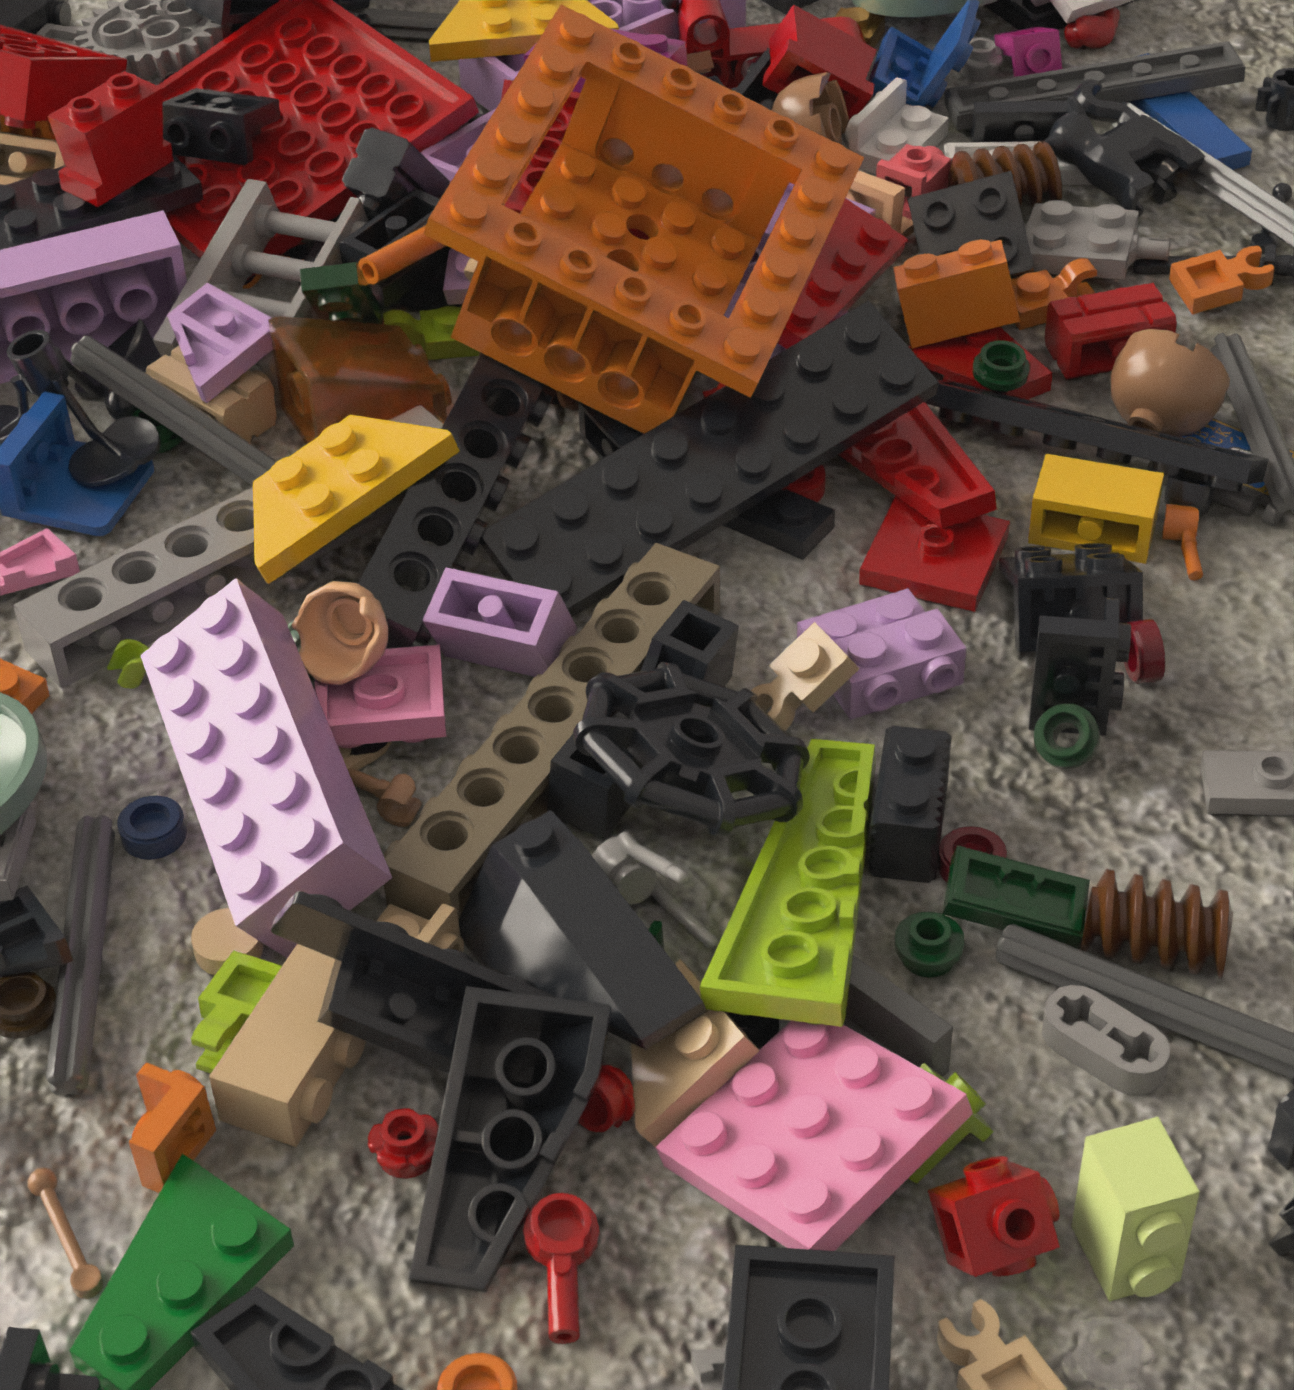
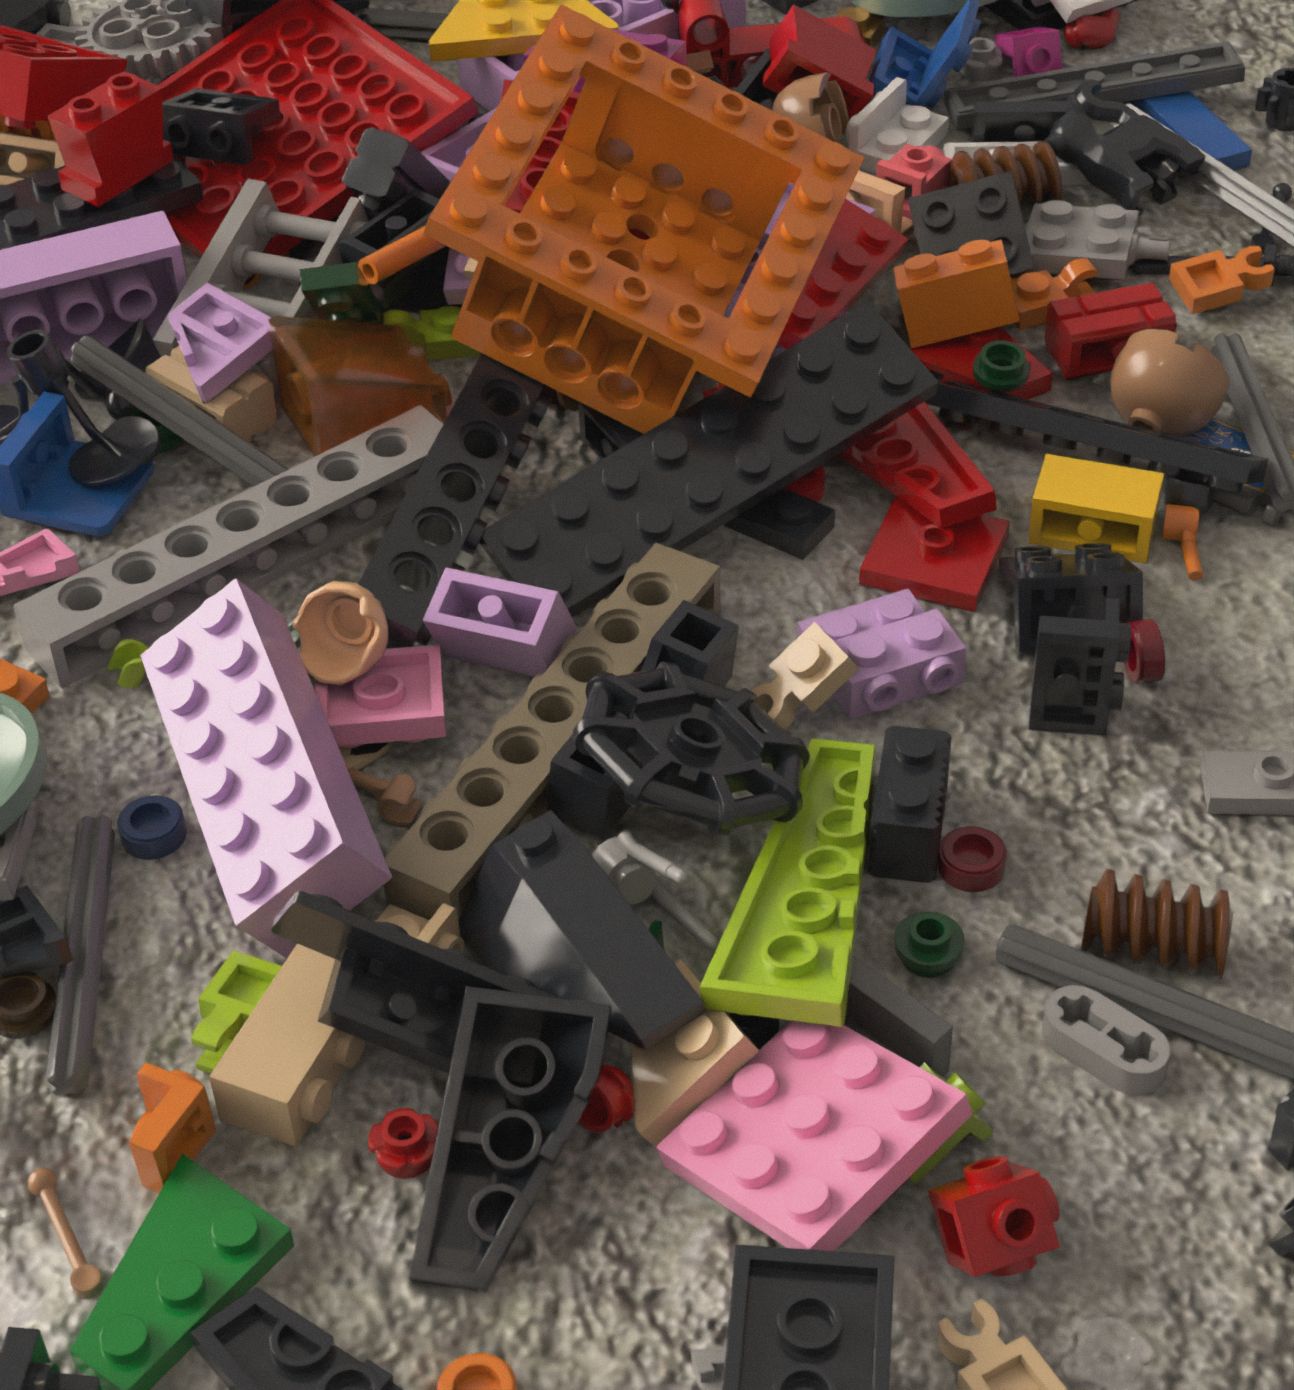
(216, 938): tan tile -> none
(337, 484): yellow wing -> none
(561, 1235): red plate -> none
(1010, 892): dark green plate -> none
(1055, 721): dark green plate -> none
(1134, 1209): yellowish green brick -> none

